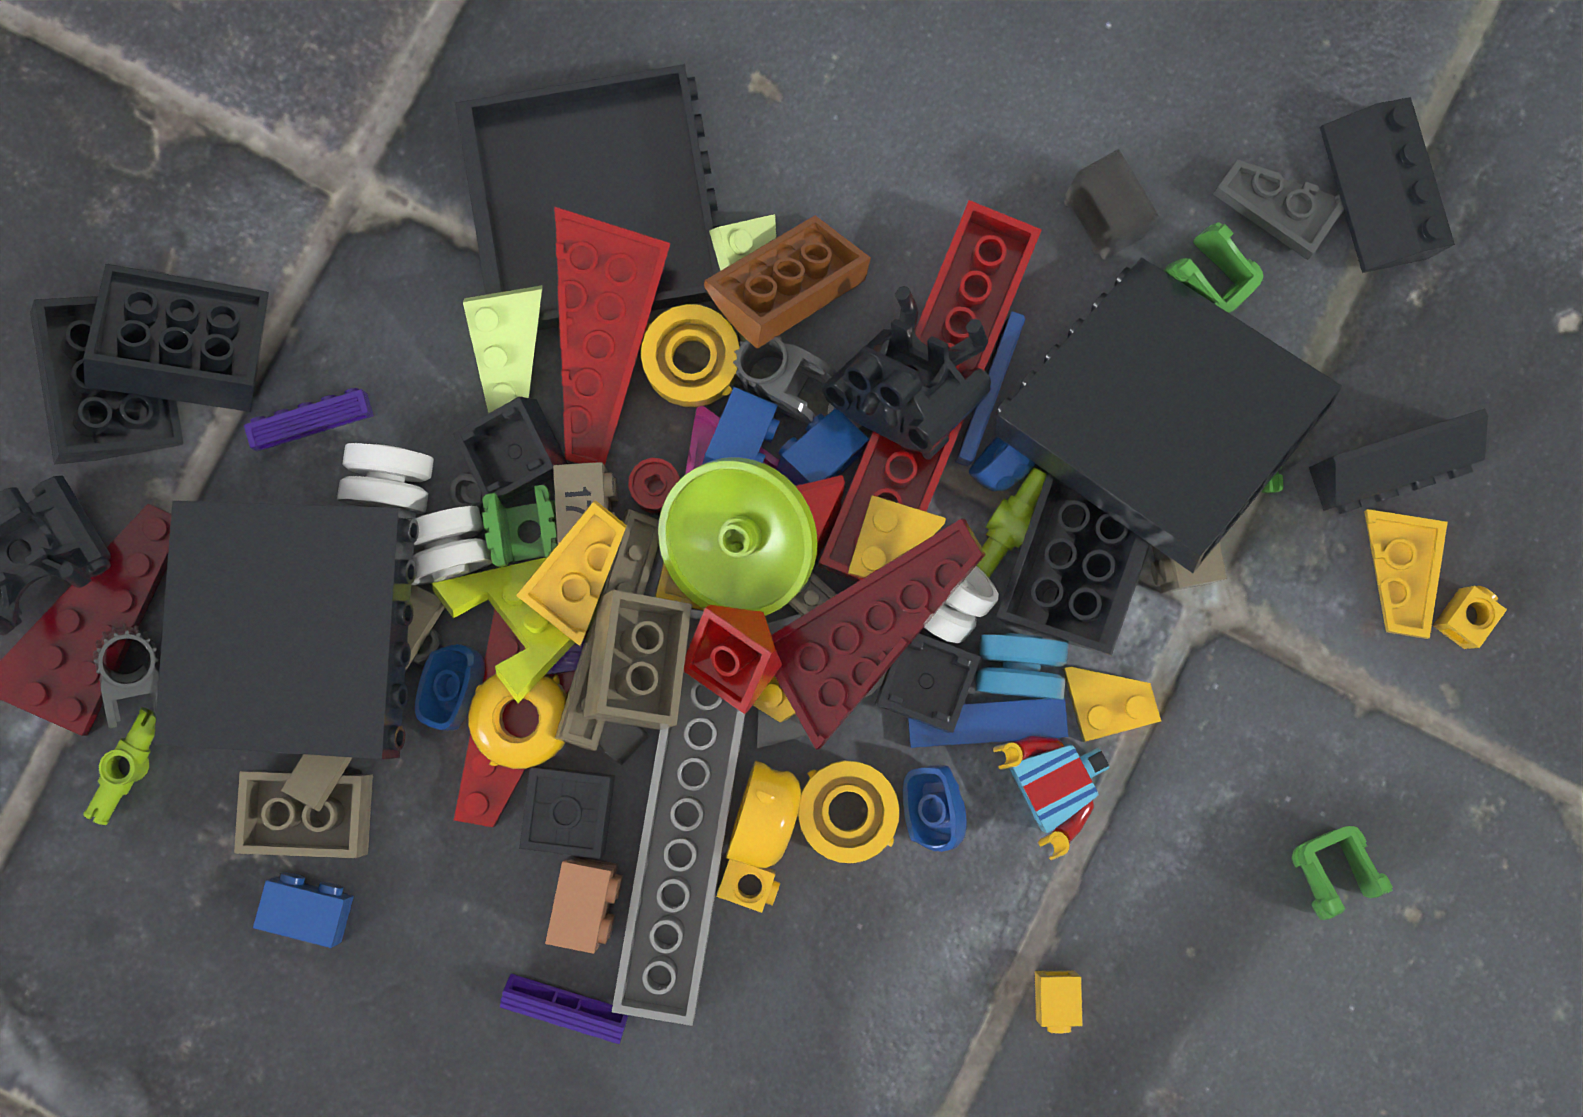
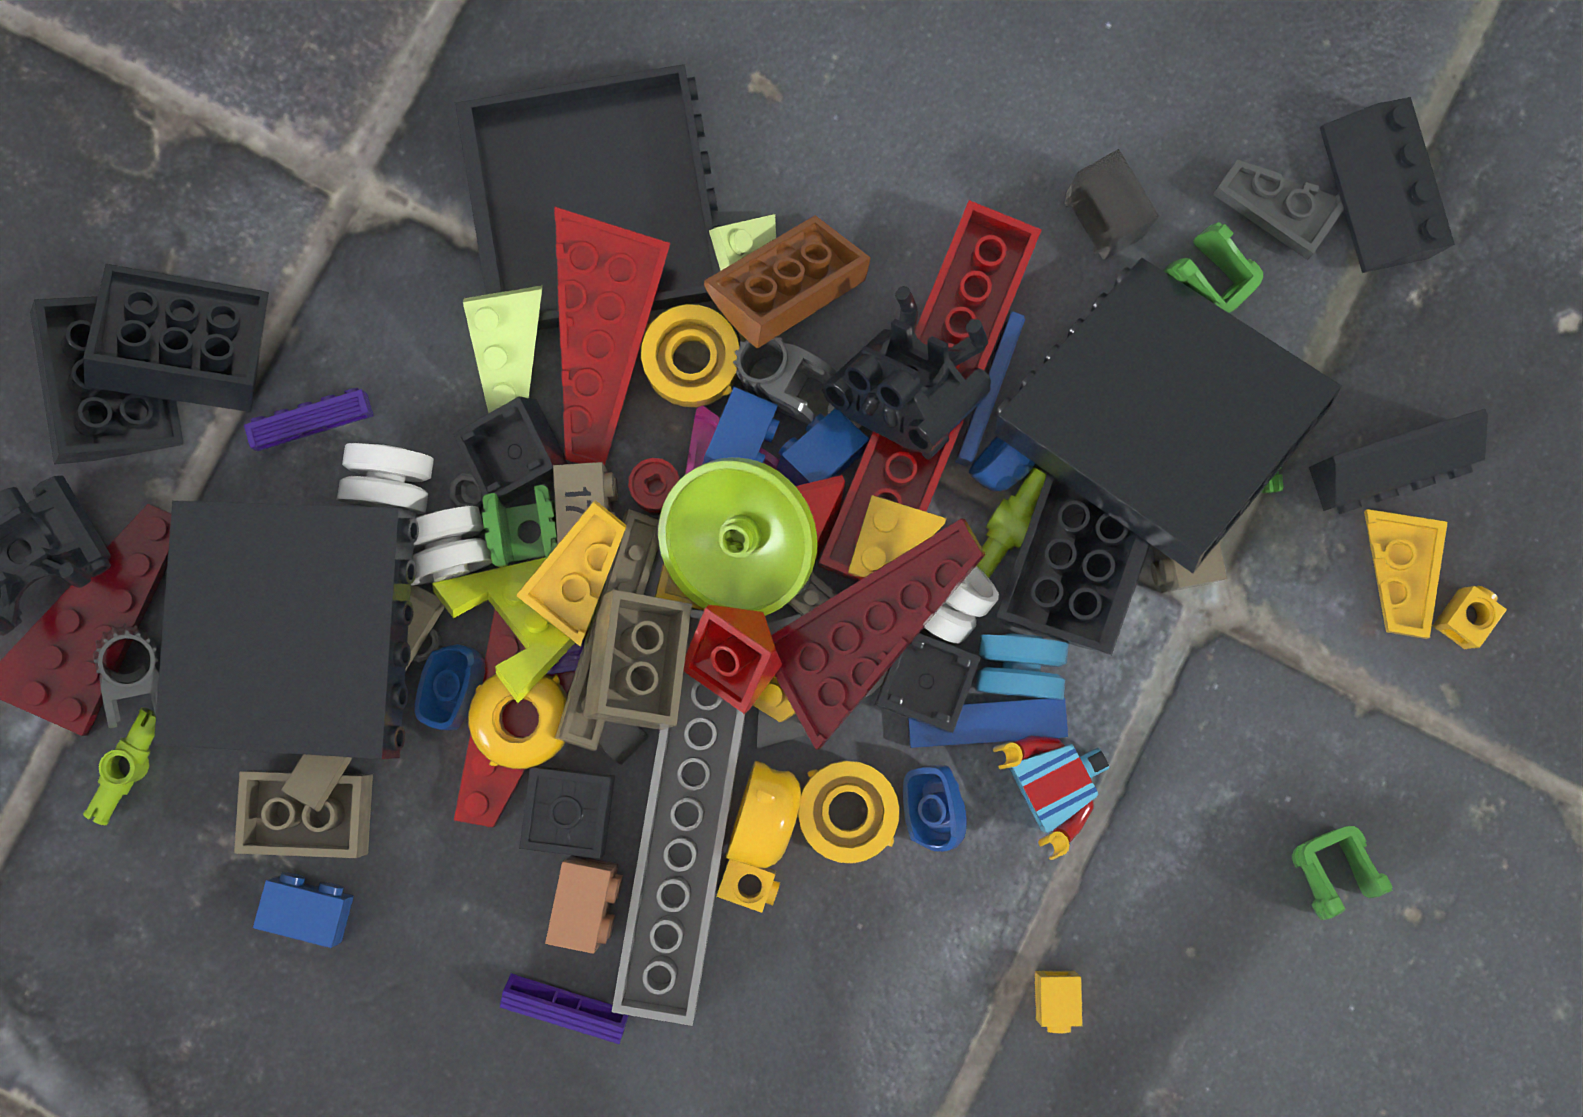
(1109, 703): yellow wing -> none

